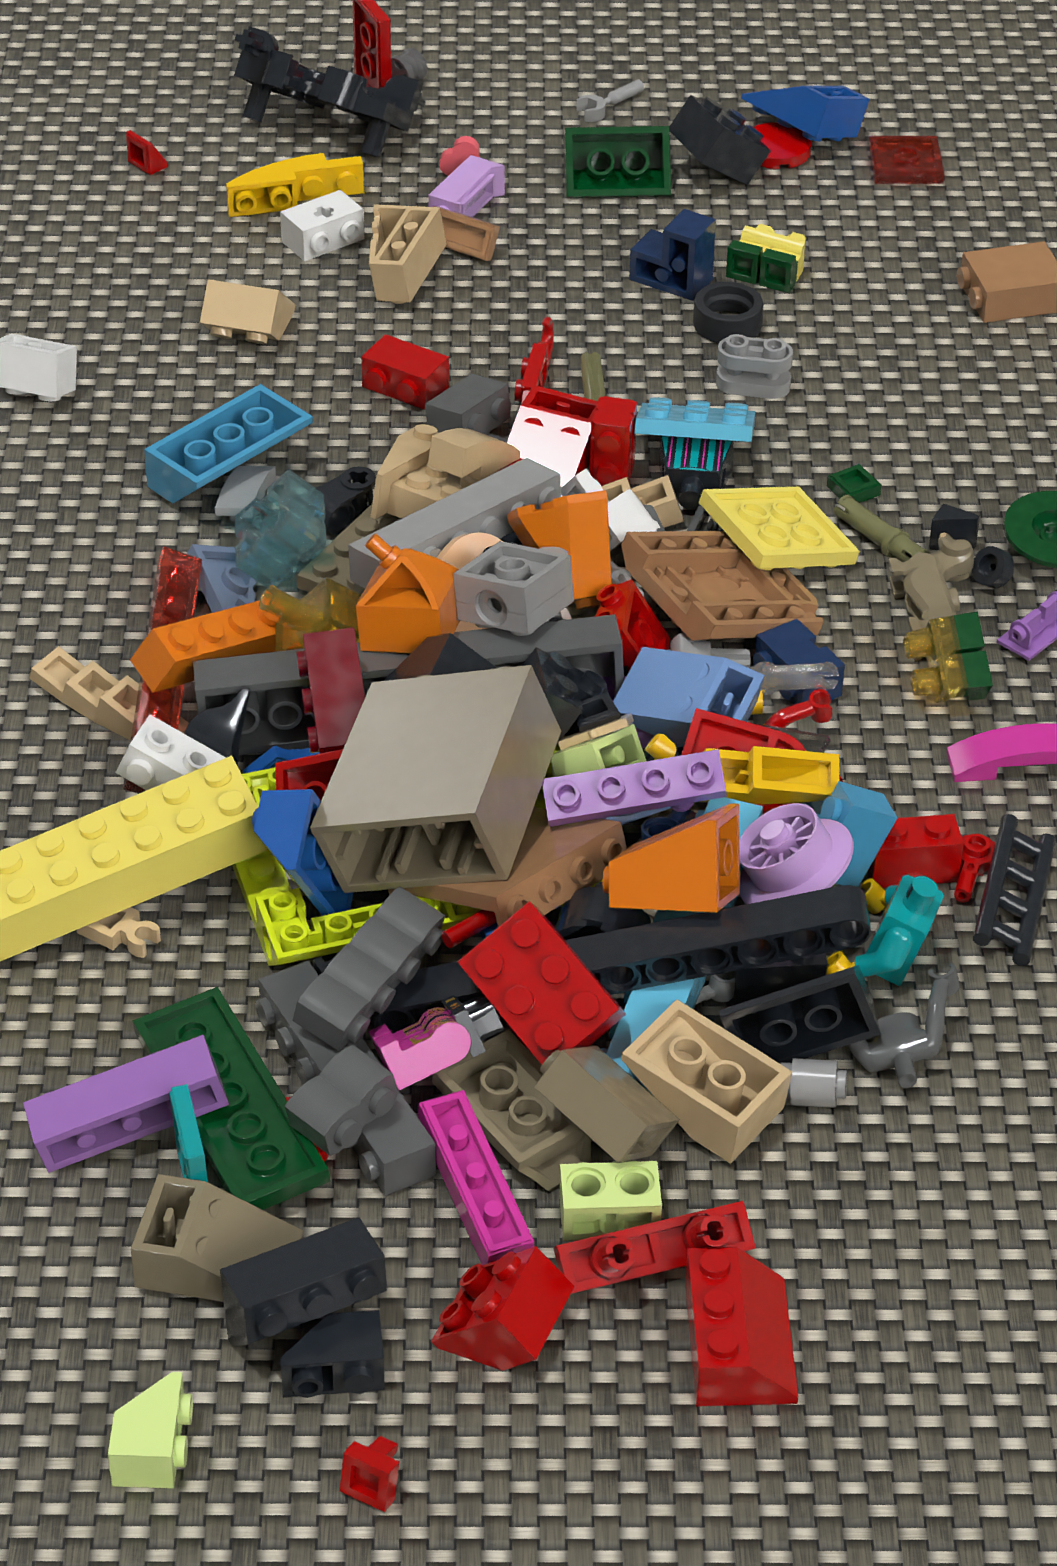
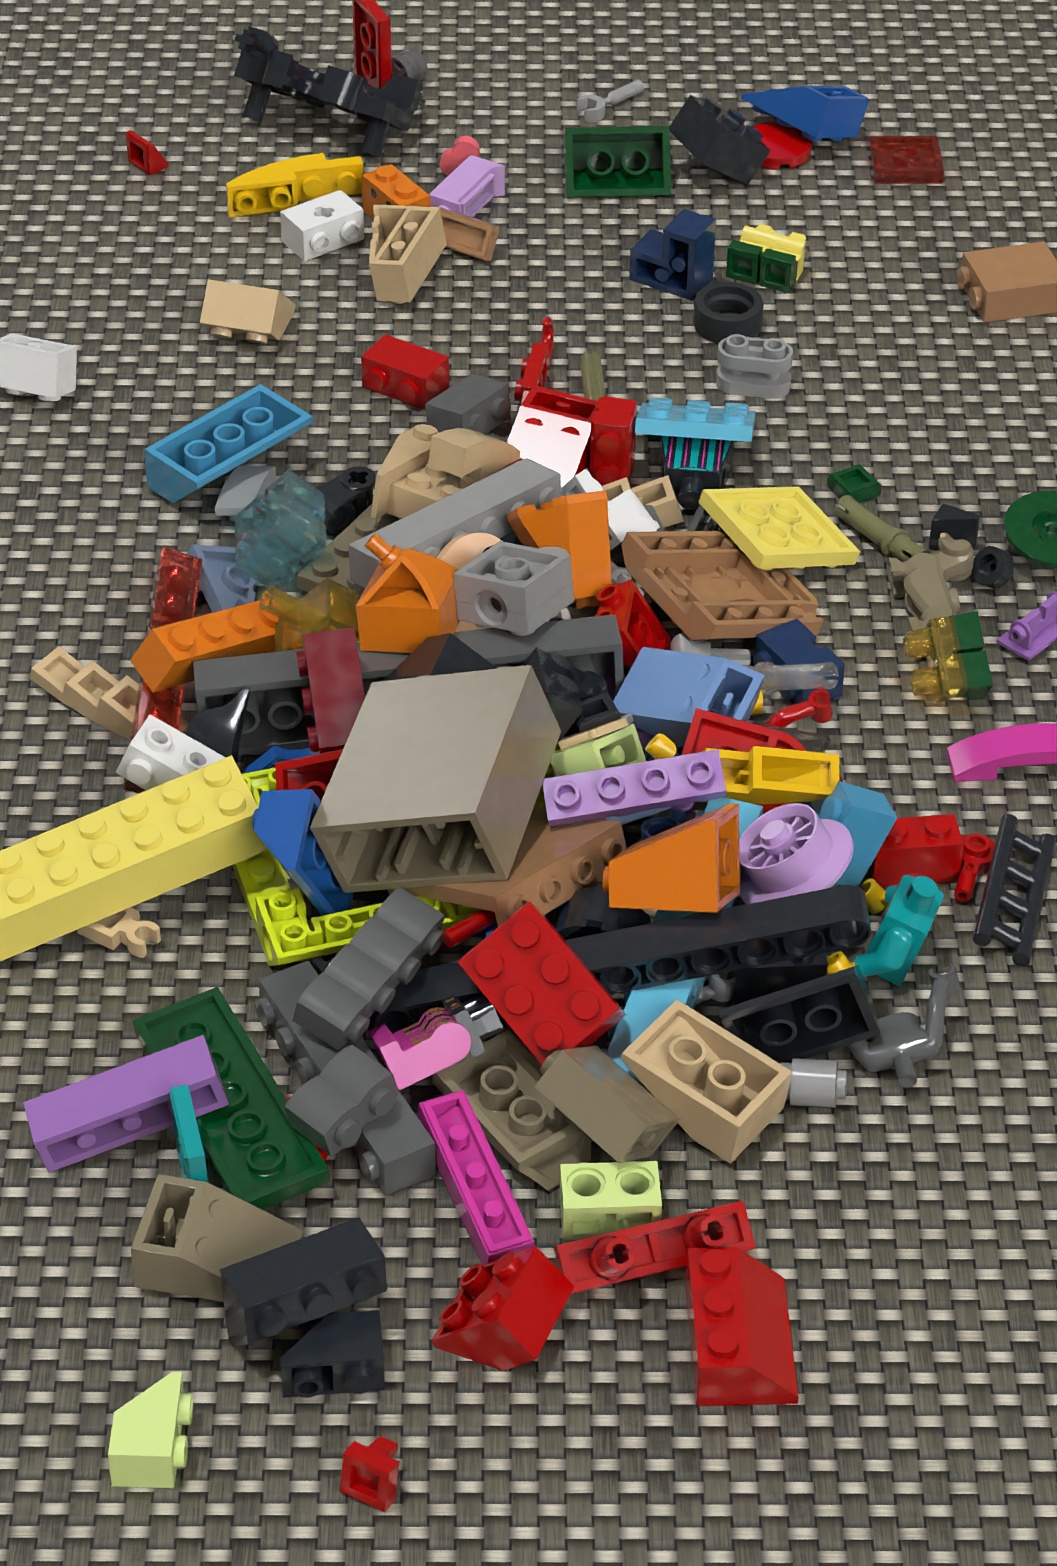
(391, 187): none -> orange brick

